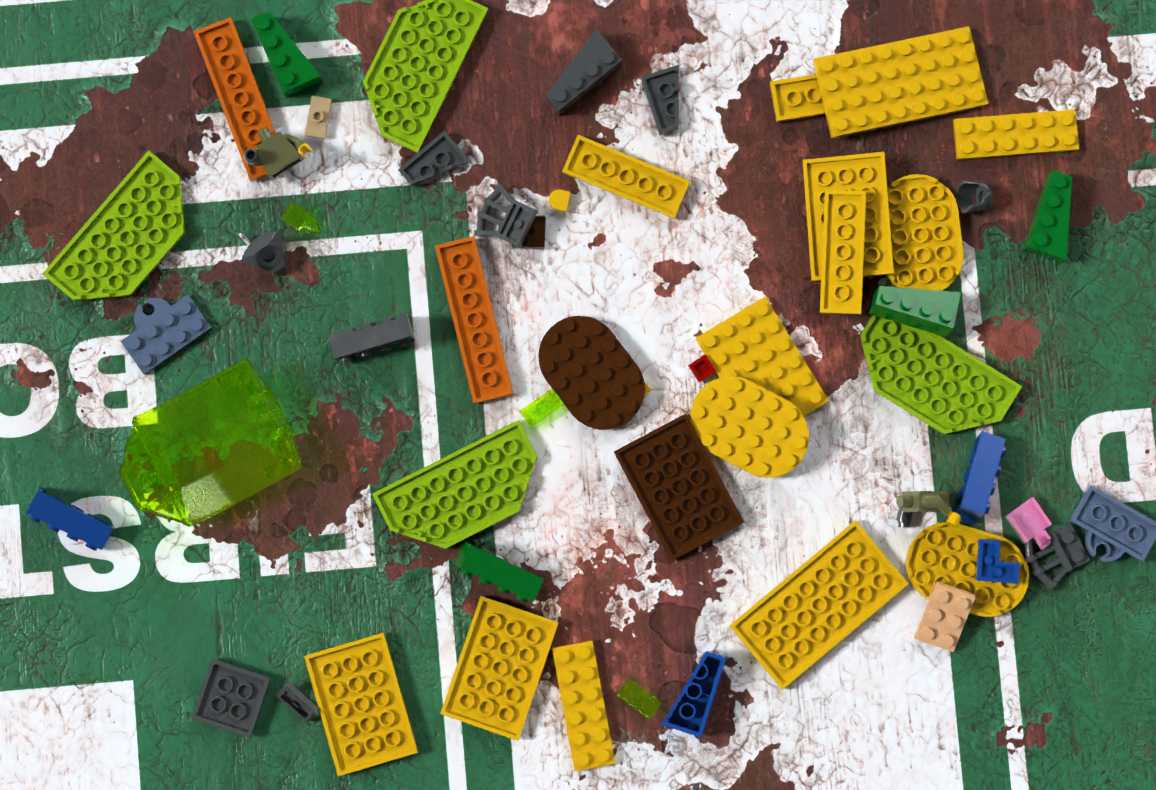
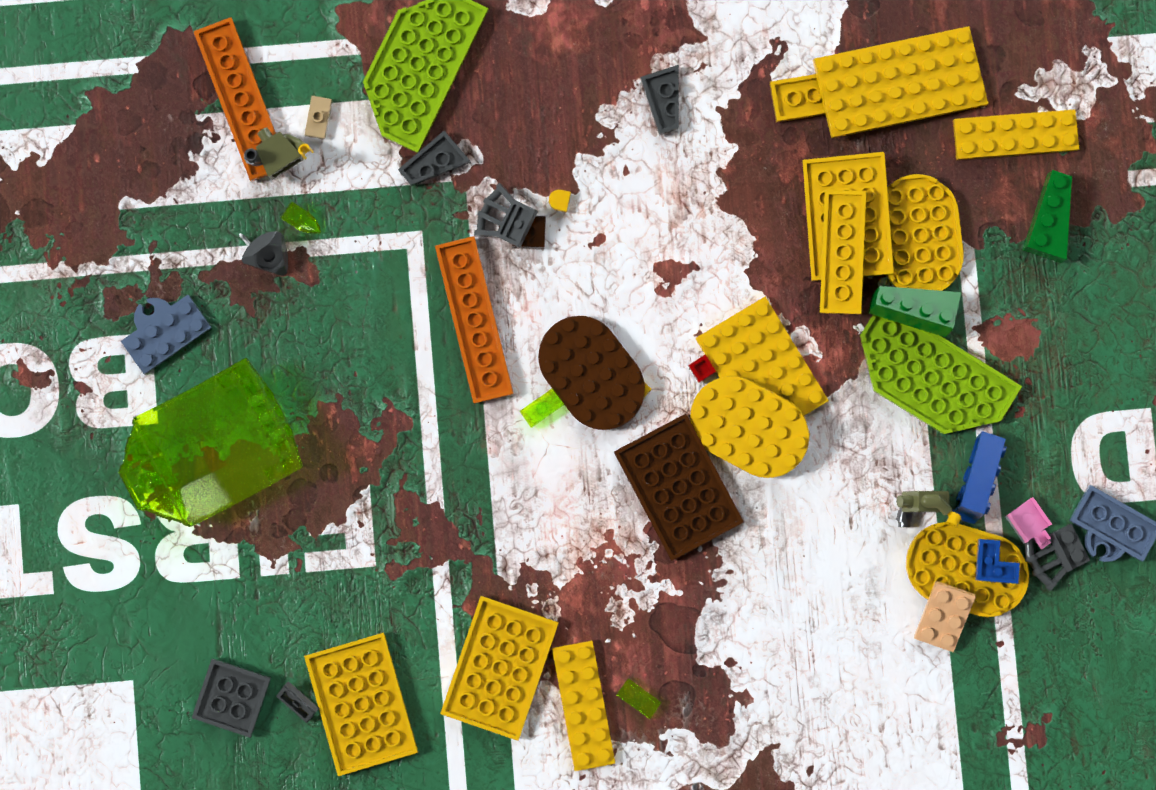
(69, 519): blue wedge -> none
(124, 235): lime plate -> none
(287, 60): green wedge -> none
(372, 337): dark grey wedge -> none
(462, 490): lime plate -> none
(498, 571): green wedge -> none
(586, 70): dark grey wedge -> none
(626, 176): yellow plate -> none
(697, 697): blue wedge -> none
(818, 604): yellow plate -> none
(964, 196): dark grey hair -> none

